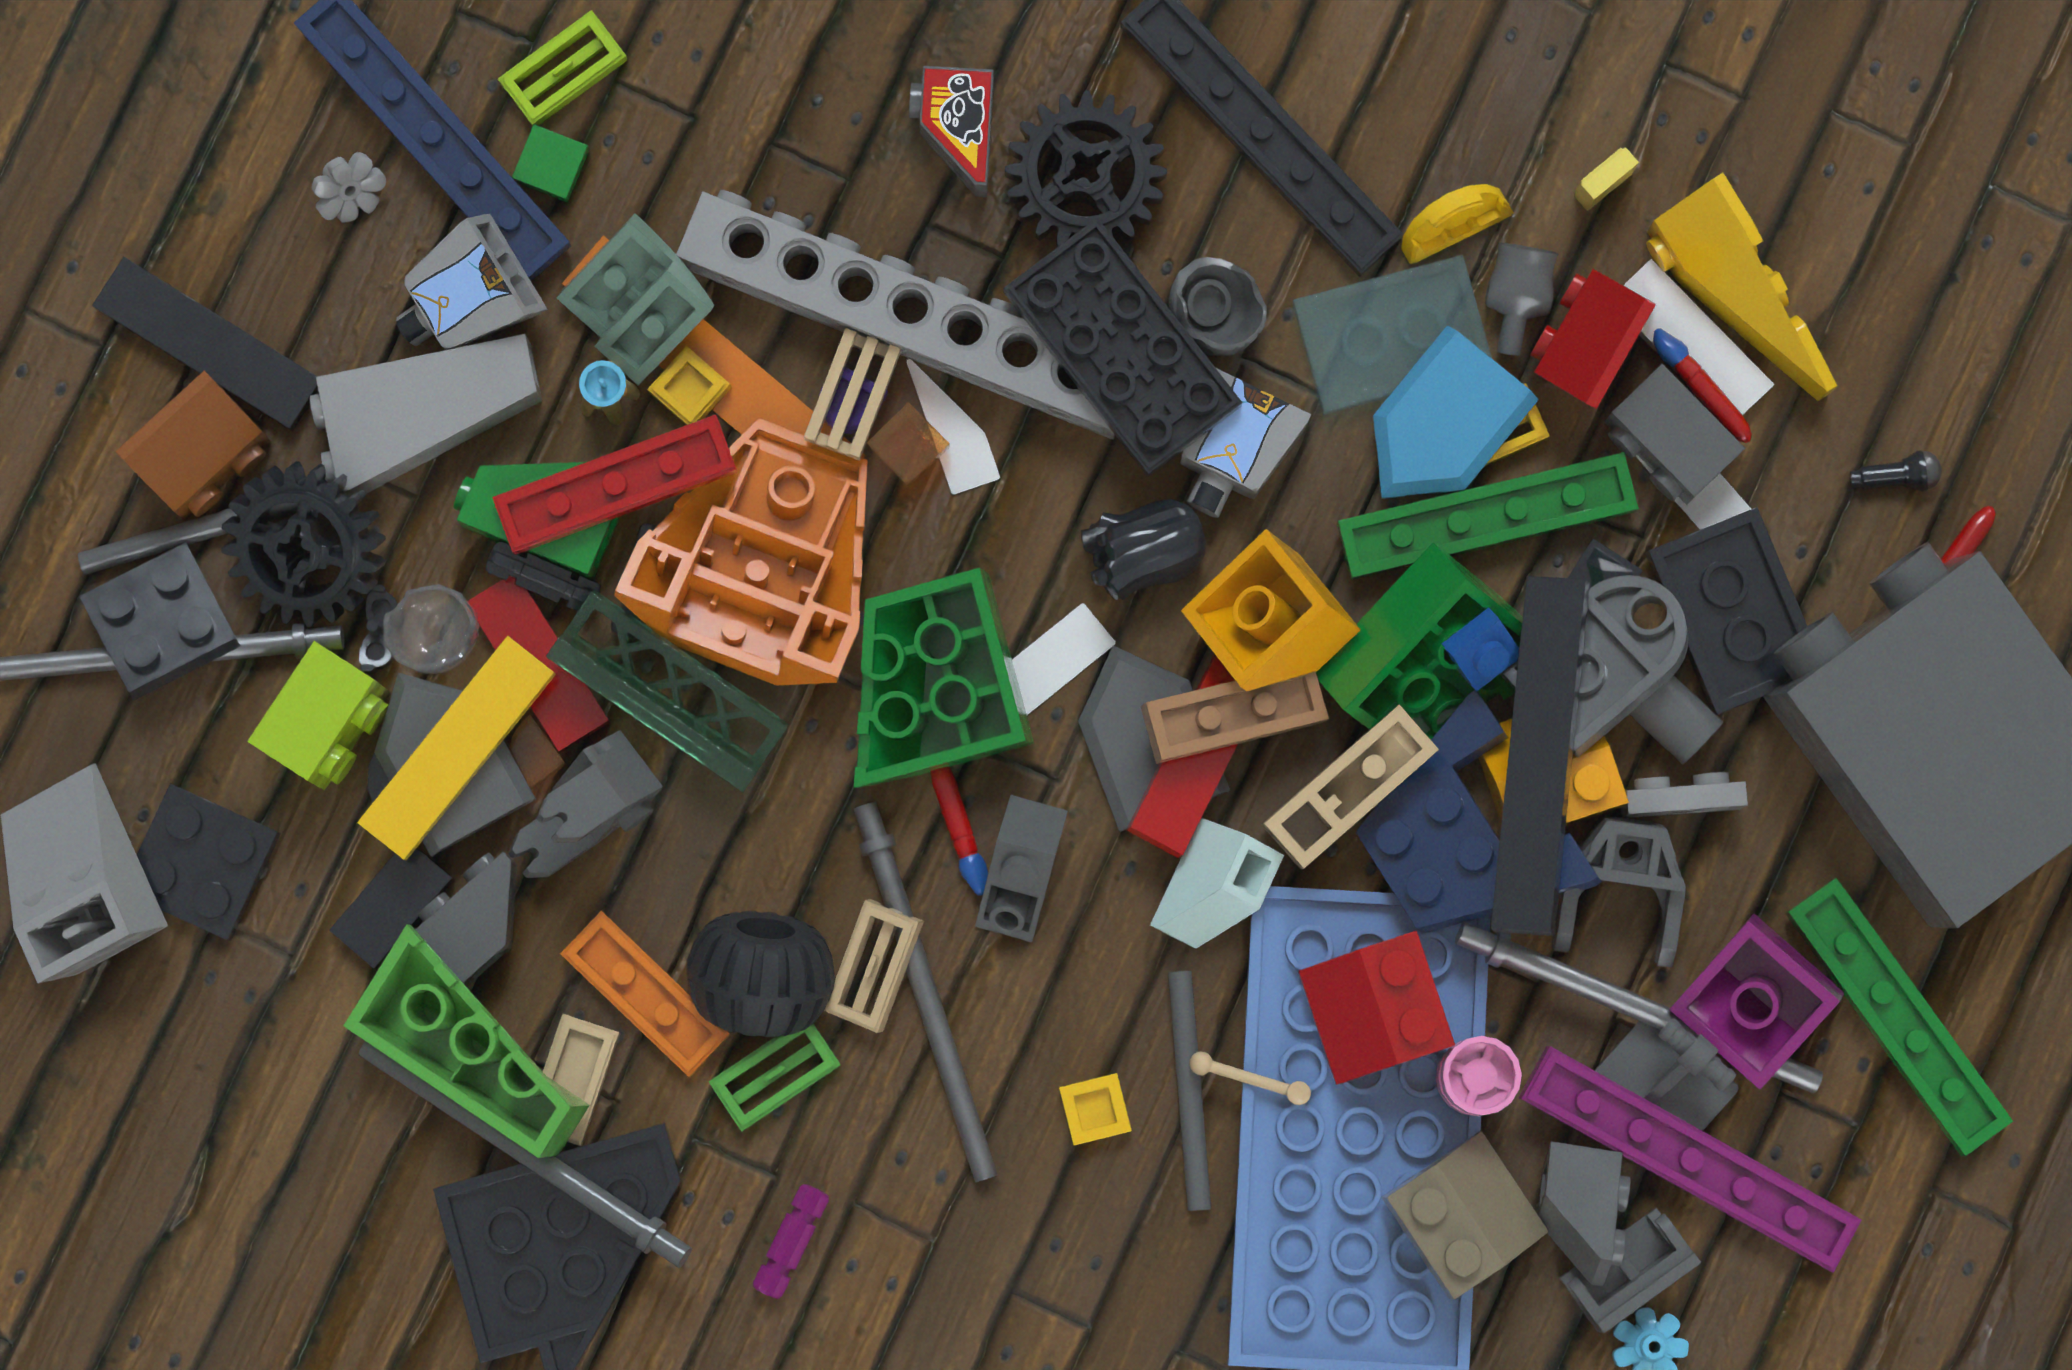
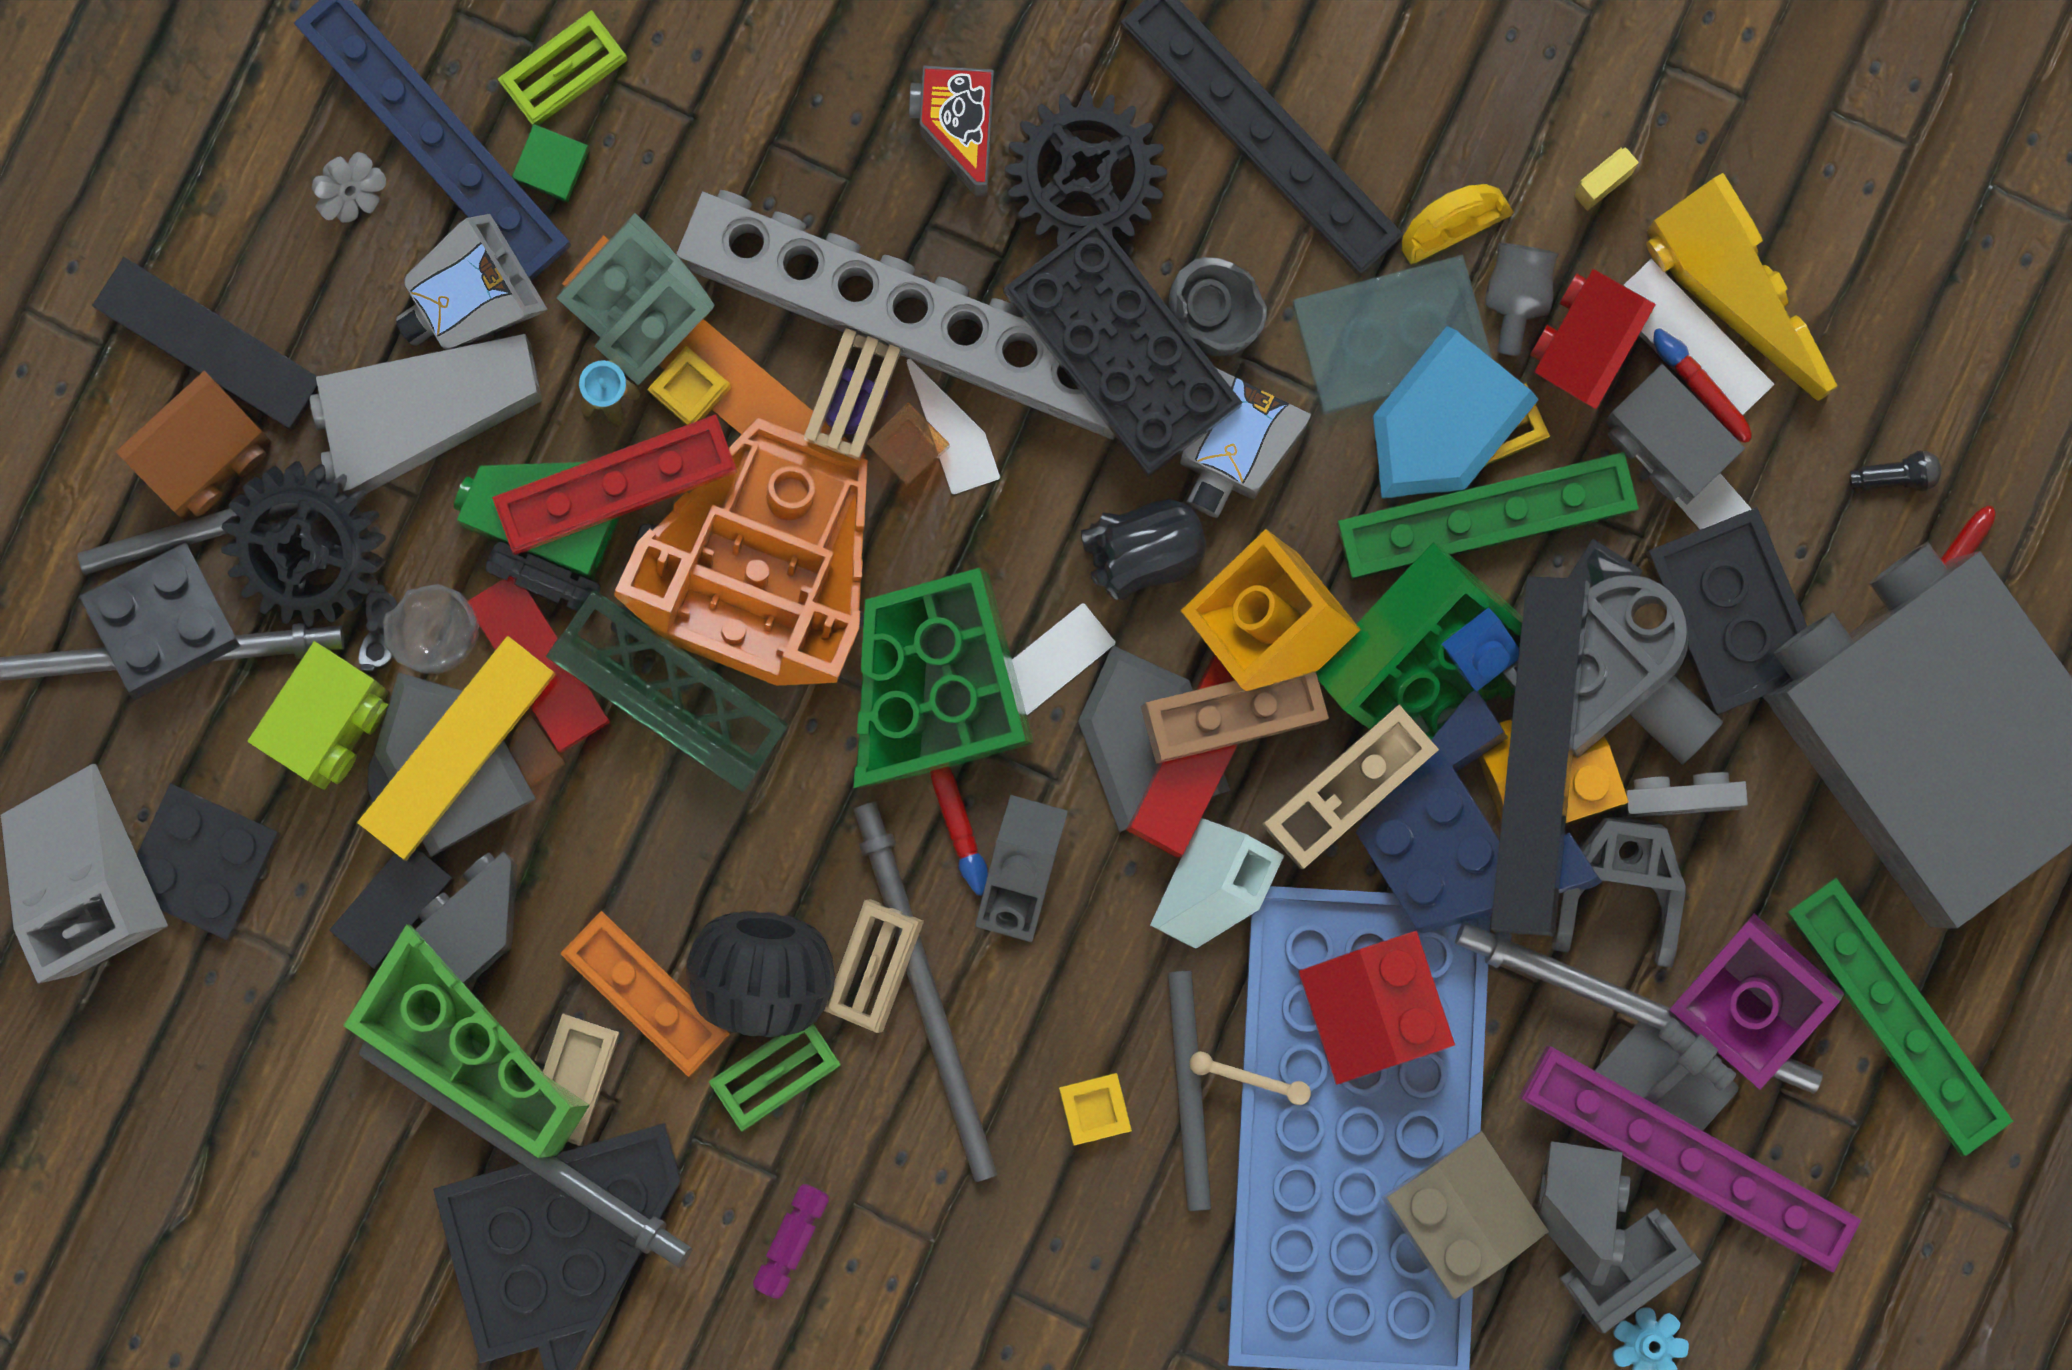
(592, 799): dark grey piece -> none
(1478, 1076): bright pink wheel -> none

